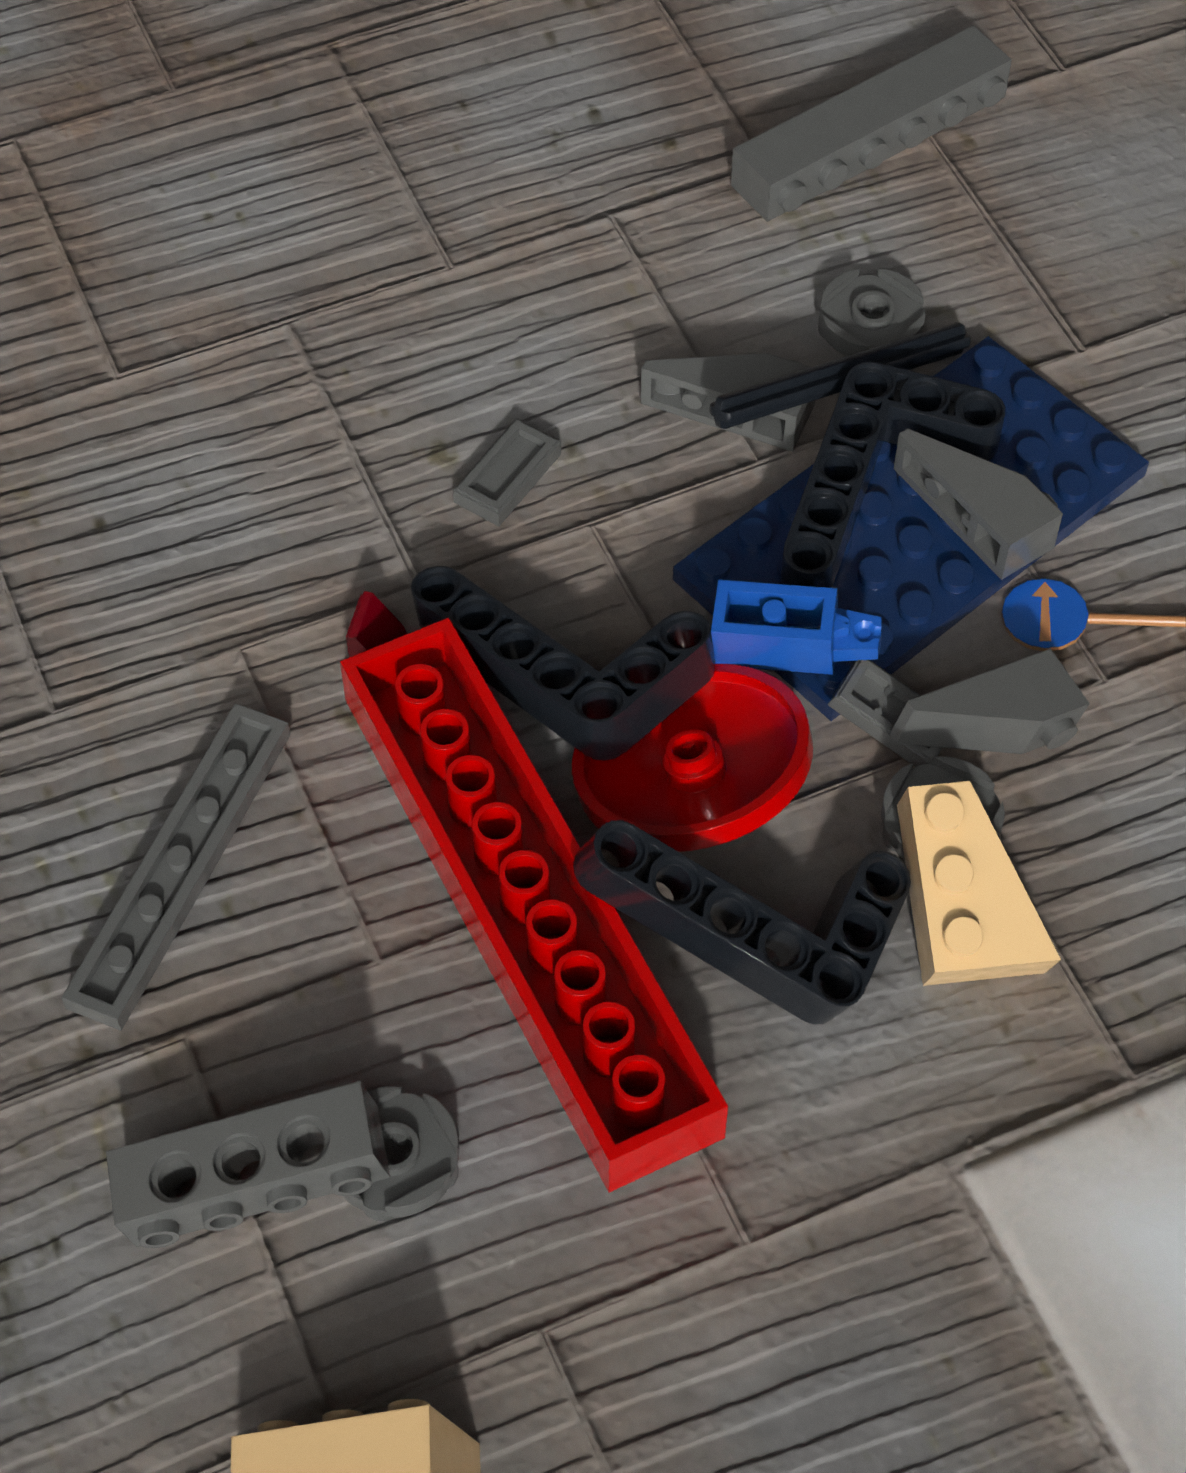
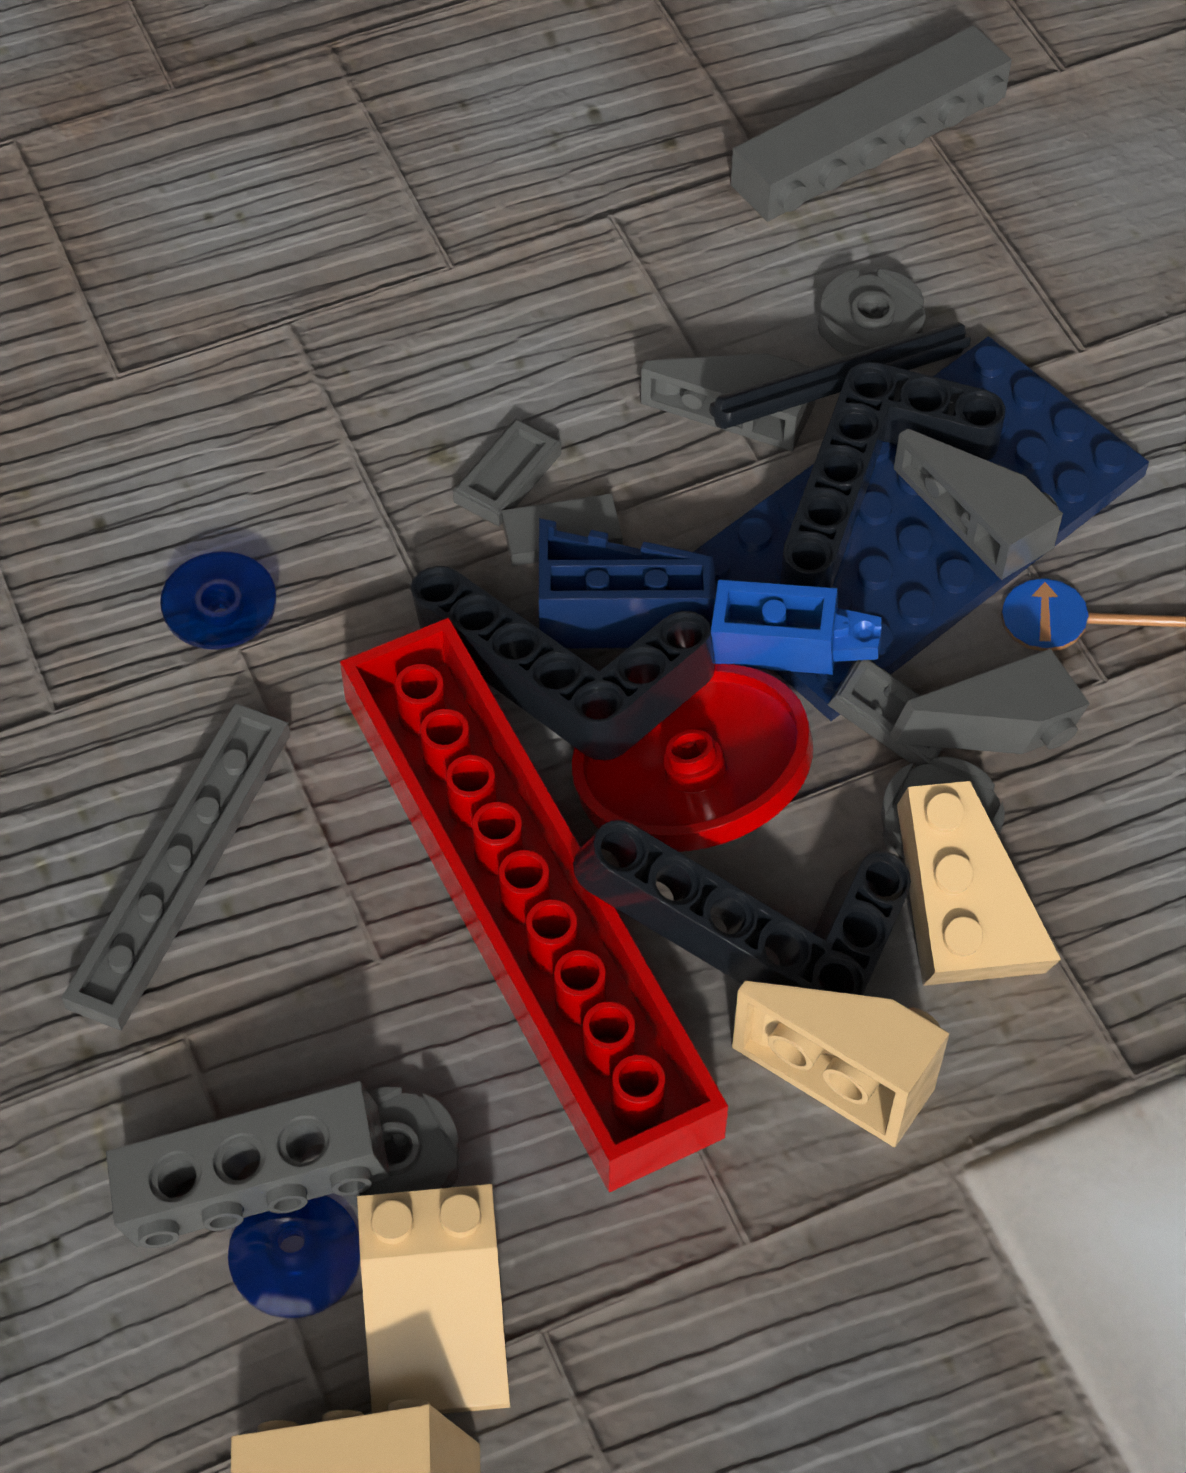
(216, 583): none -> clear blue dish
(298, 1281): none -> clear blue dish
(371, 625): dark red slope -> none
(433, 1299): none -> tan slope
(571, 516): none -> dark grey tile
(613, 592): none -> dark blue wedge
(844, 1050): none -> tan slope

